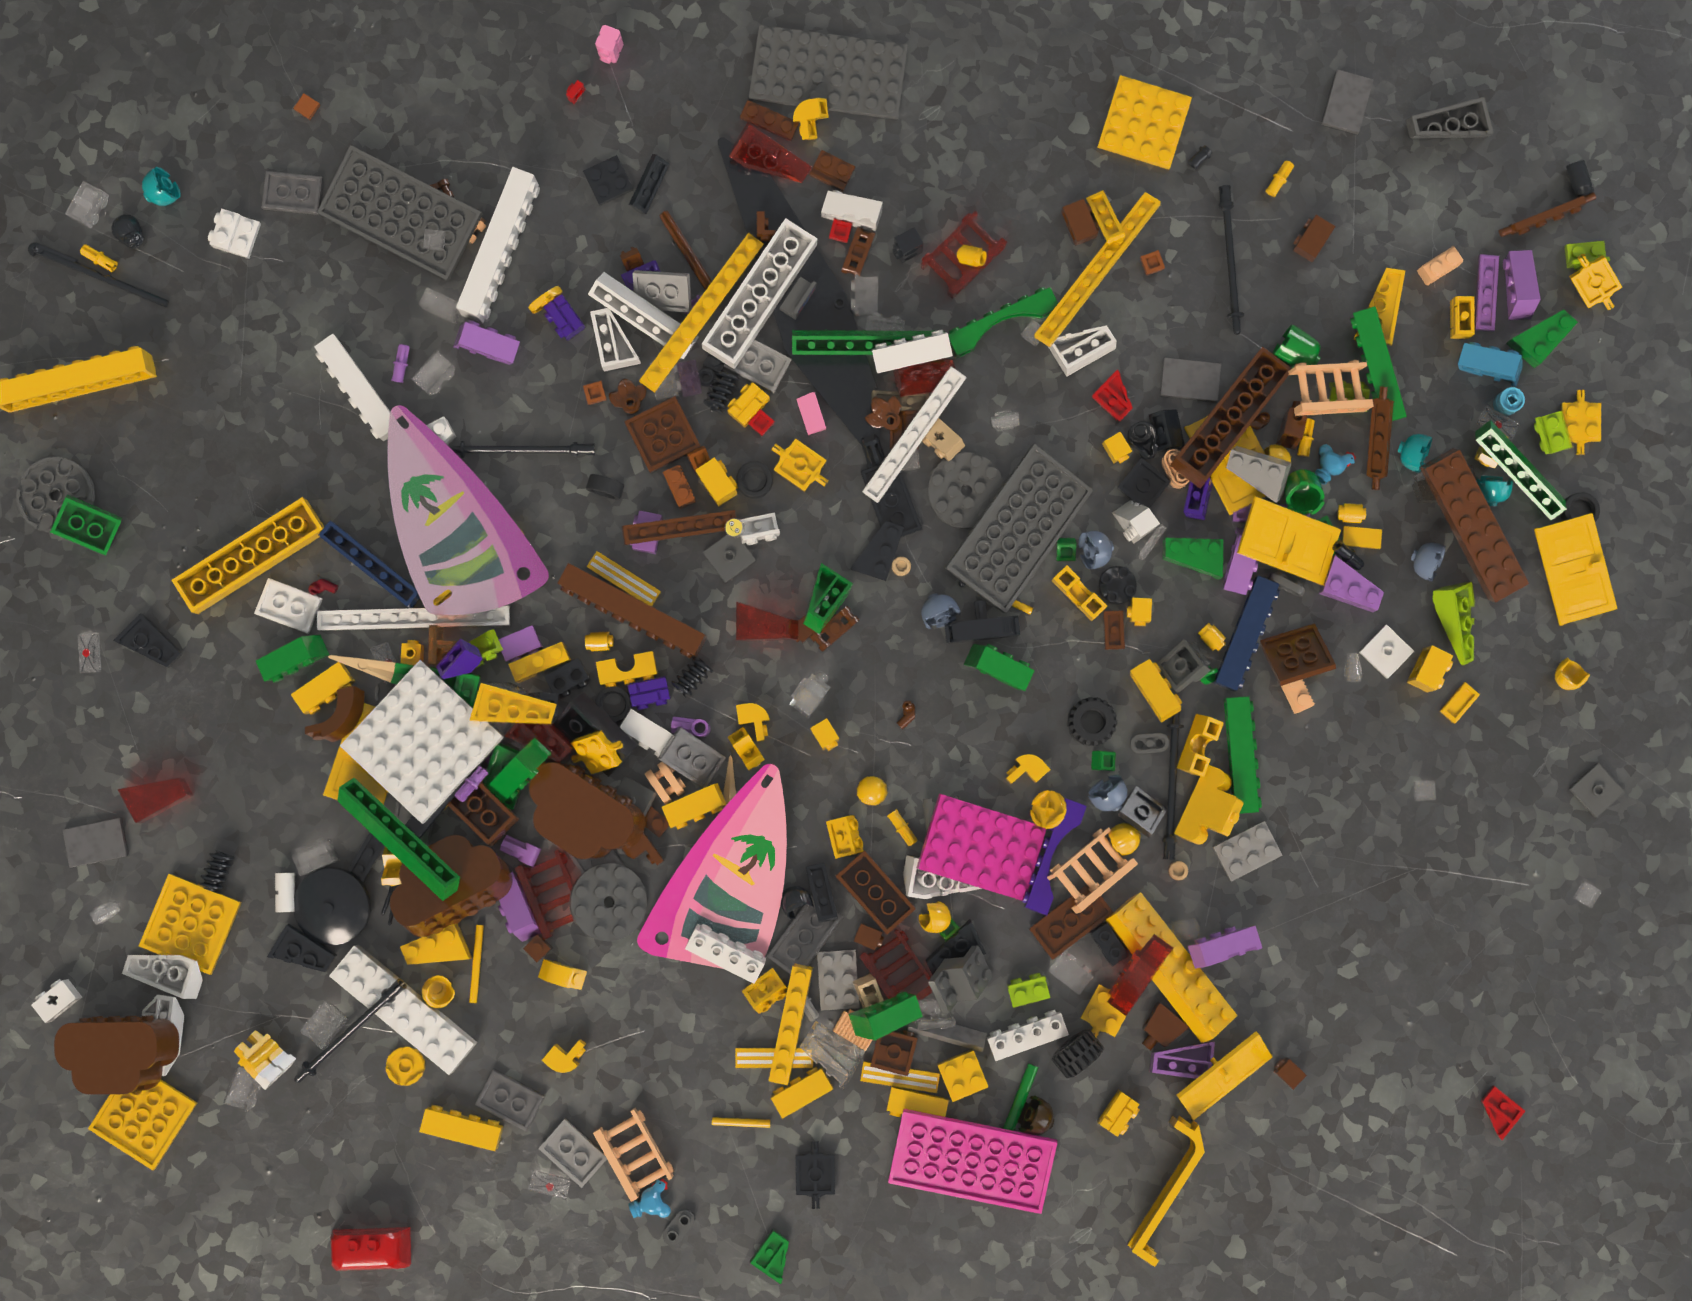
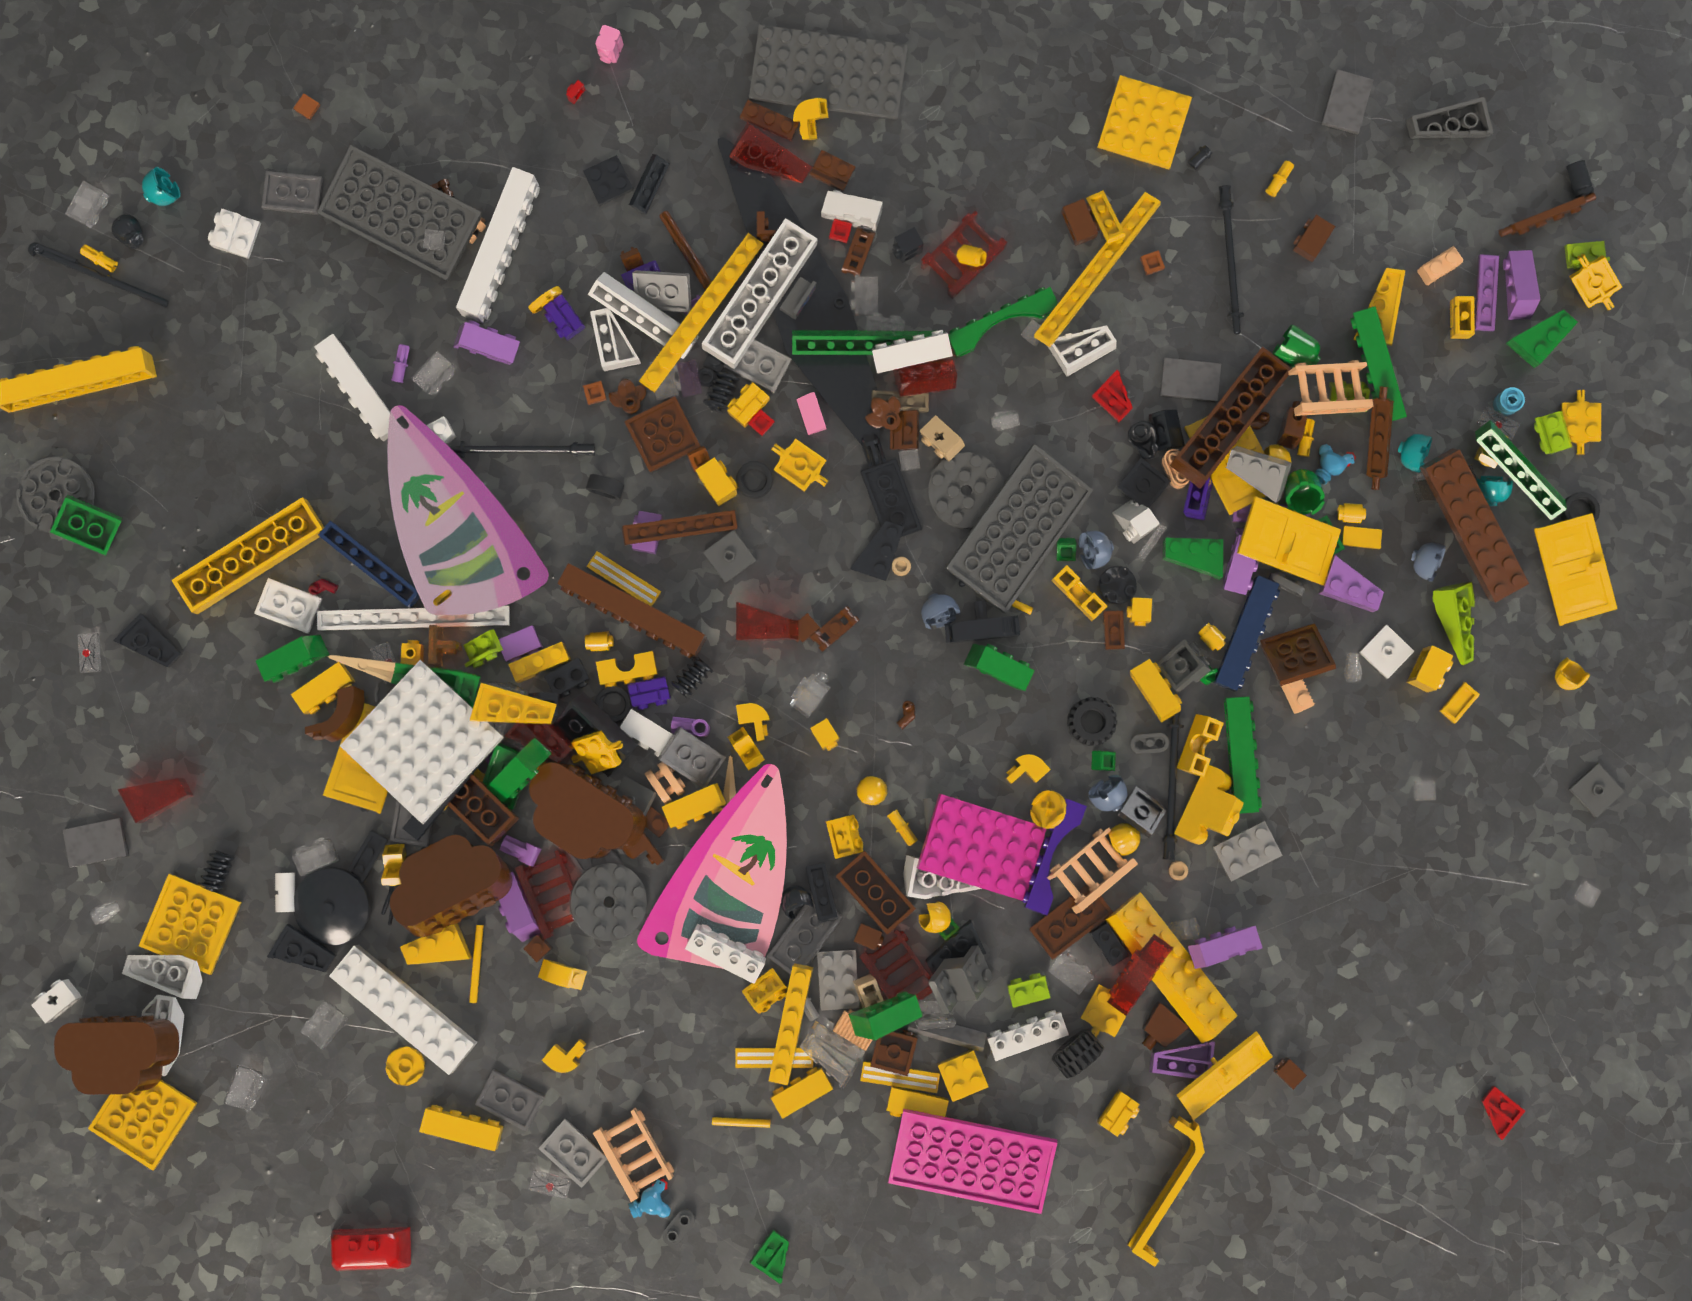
(264, 1060): yellow hips -> none
(387, 996): black bar -> none
(398, 839): green brick -> none
(437, 991): yellow hair -> none
(440, 305): clear brick -> none
(459, 660): dark purple slope -> none
(471, 784): medium lavender axle -> none
(679, 486): dark orange brick -> none
(734, 527): tile -> none
(760, 528): white bracket -> none
(815, 1174): black plate -> none
(826, 597): green wedge -> none
(914, 434): white tile -> none
(1021, 1097): green piece -> none
(1036, 1117): dark brown cylinder -> none
(1117, 448): yellow brick -> none
(1348, 555): black axle -> none
(1491, 362): dark azure wedge -> none

